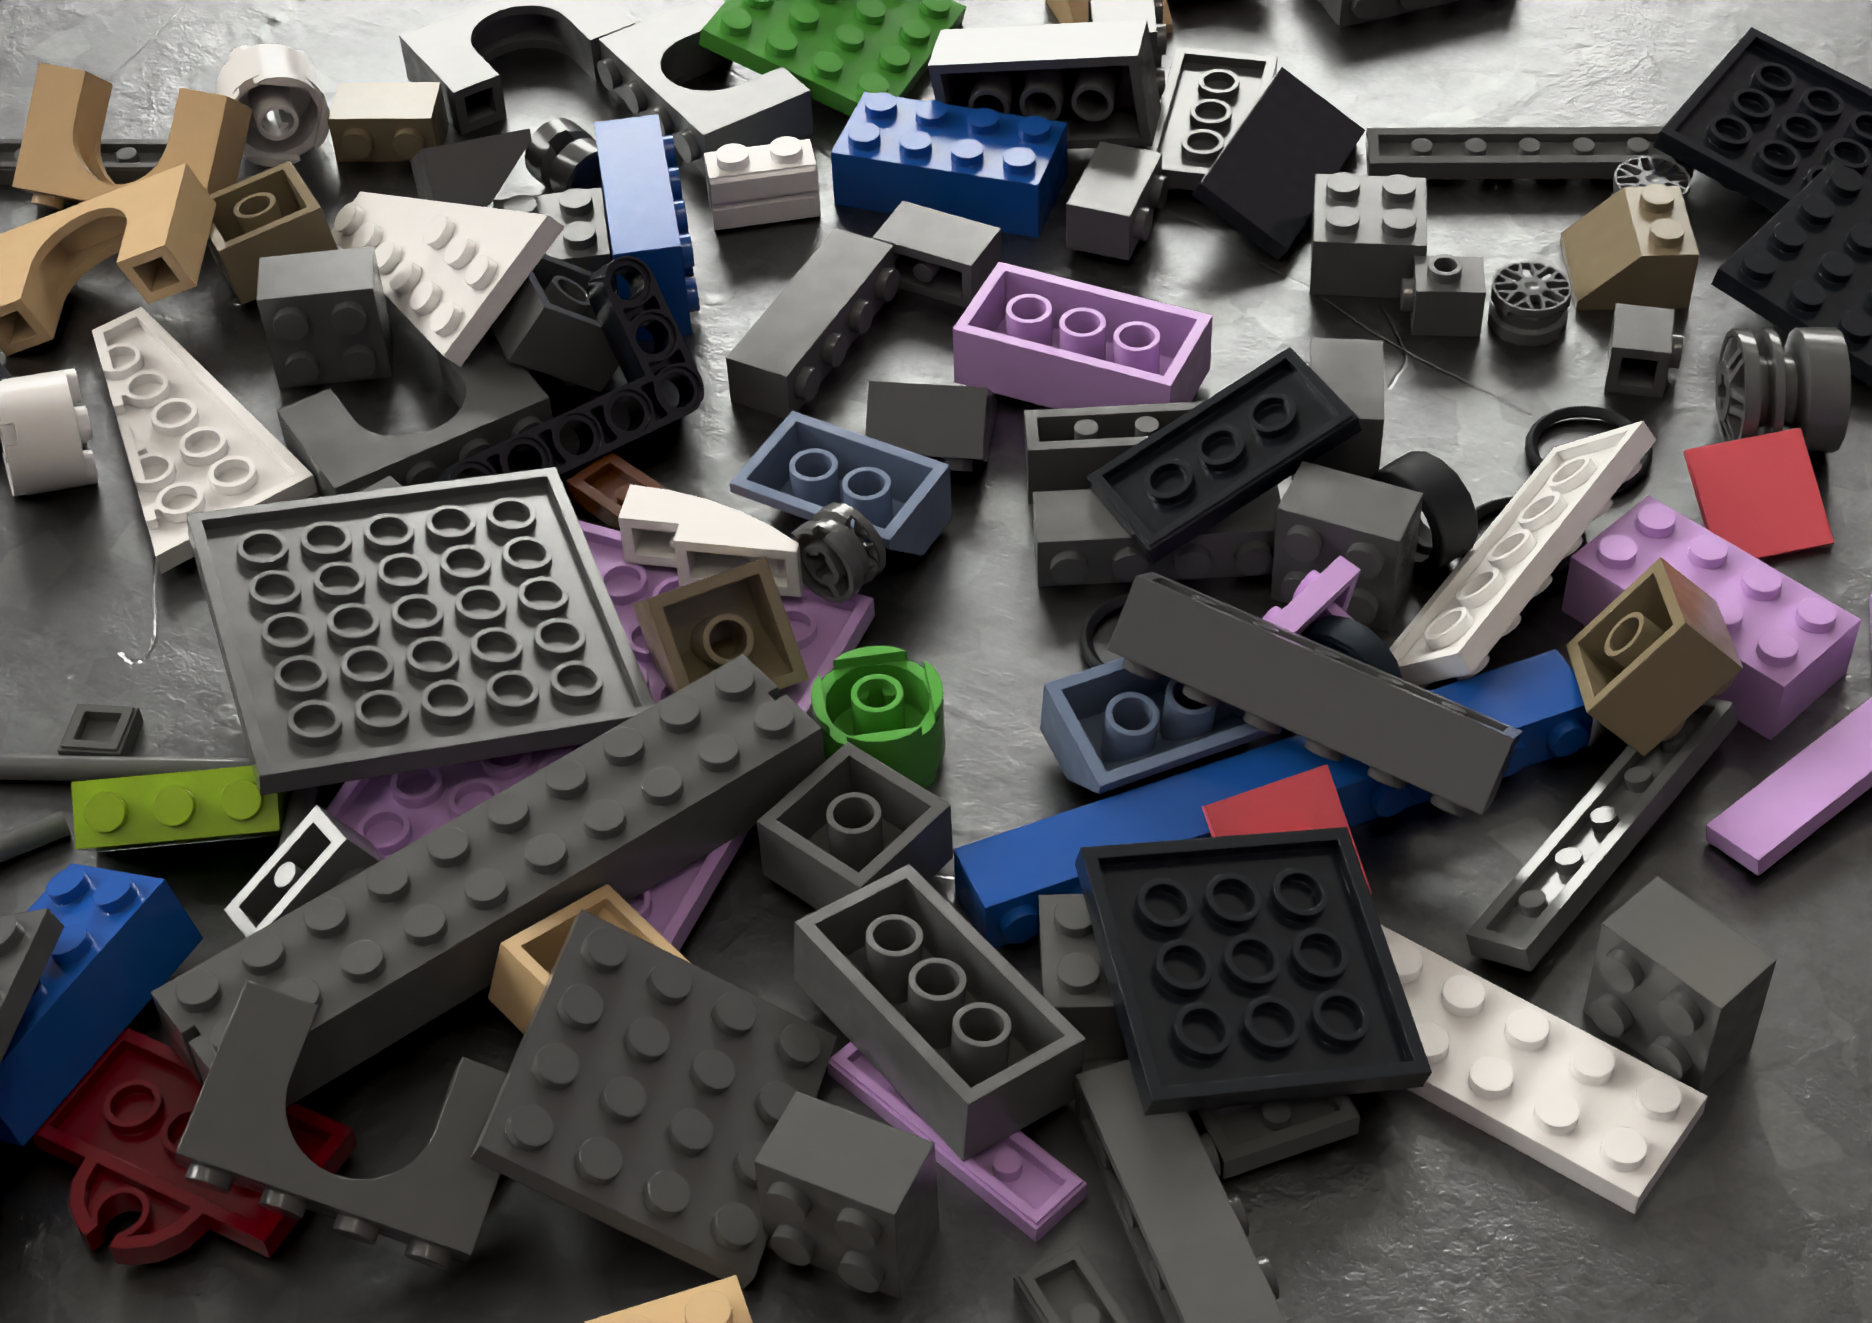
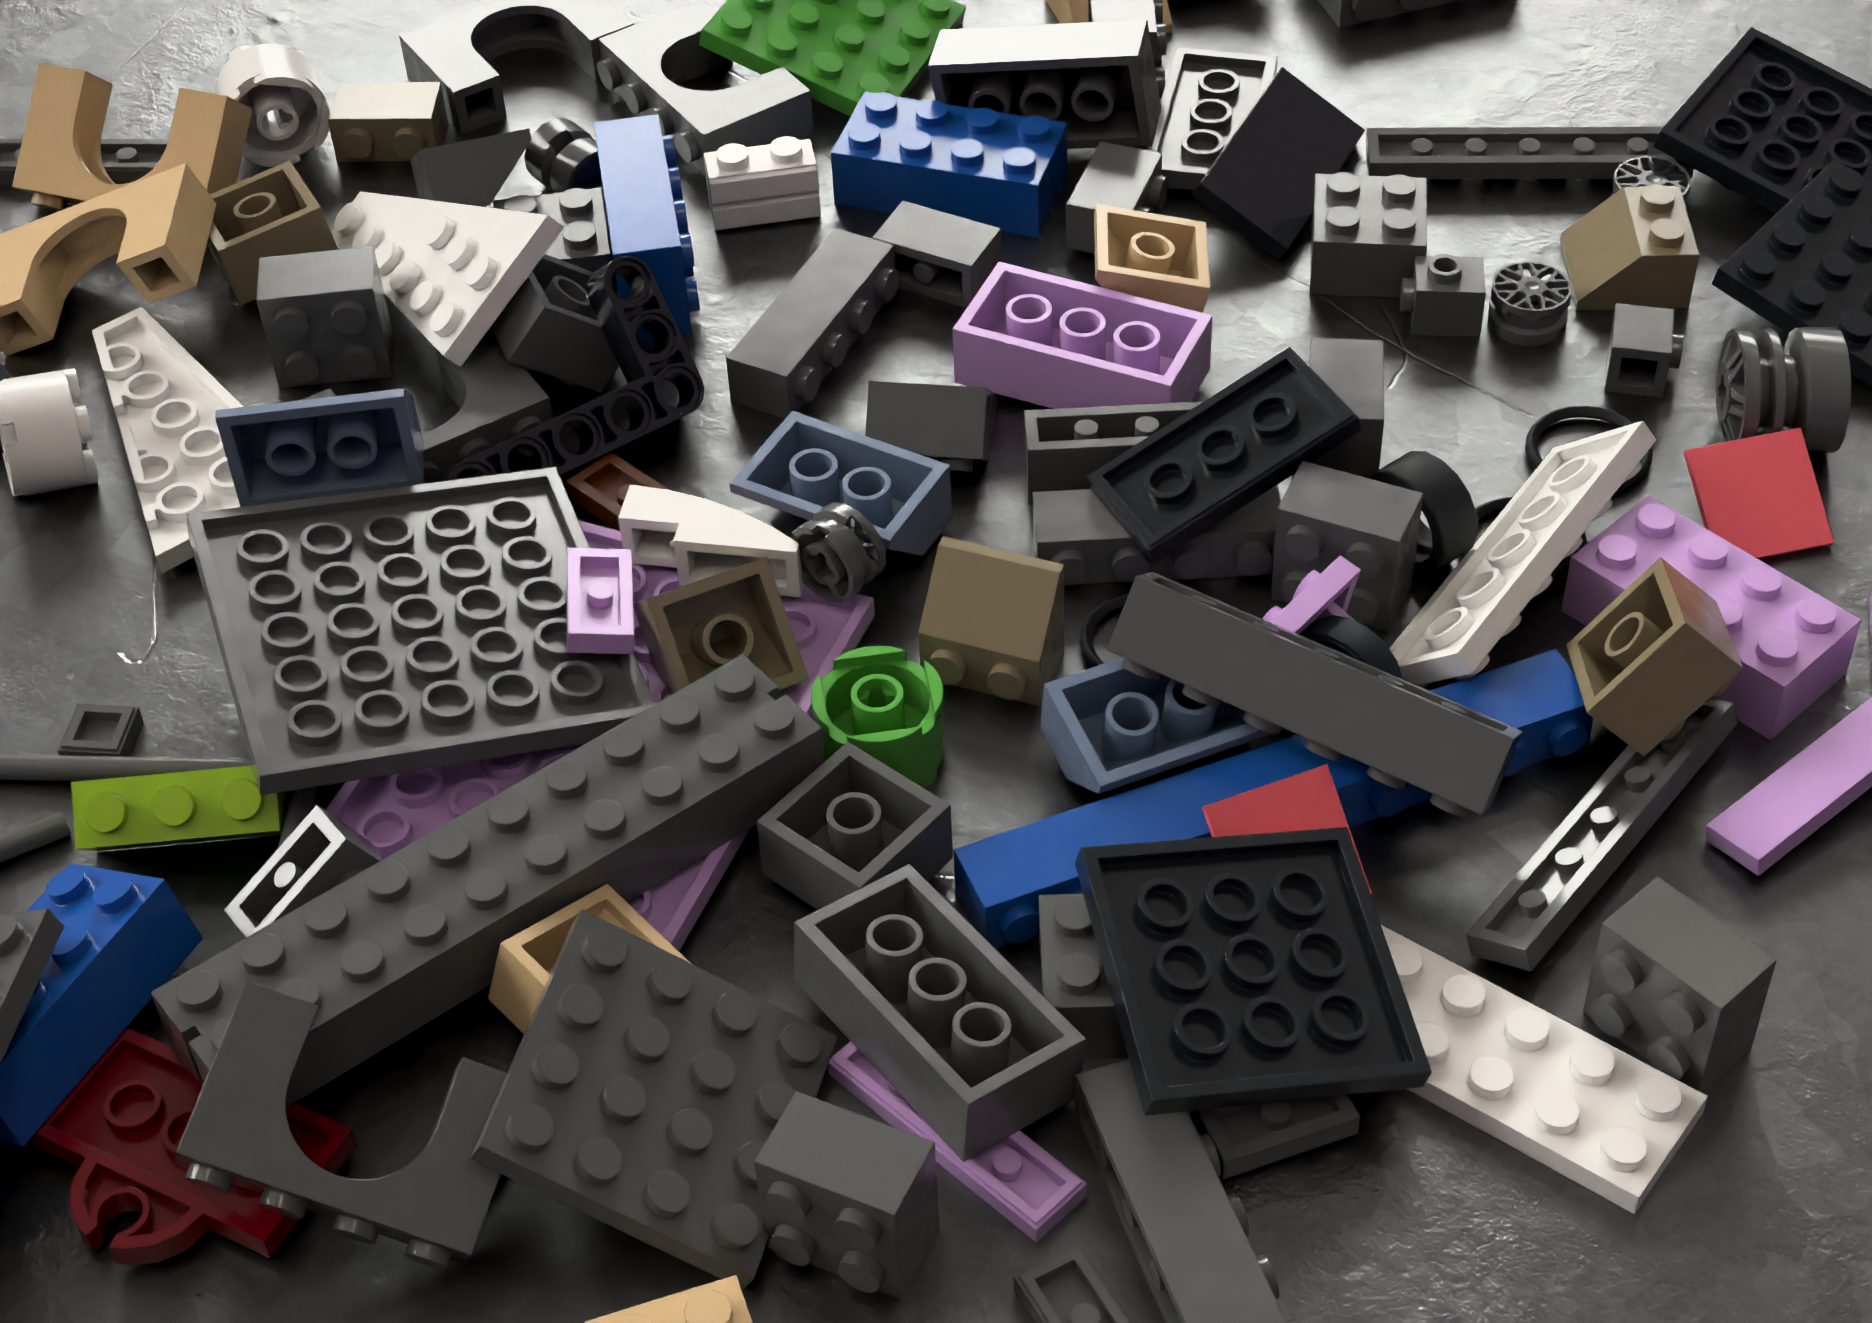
(322, 446): none -> sand blue slope
(599, 601): none -> lavender plate
(993, 620): none -> dark tan slope
(1152, 256): none -> tan slope

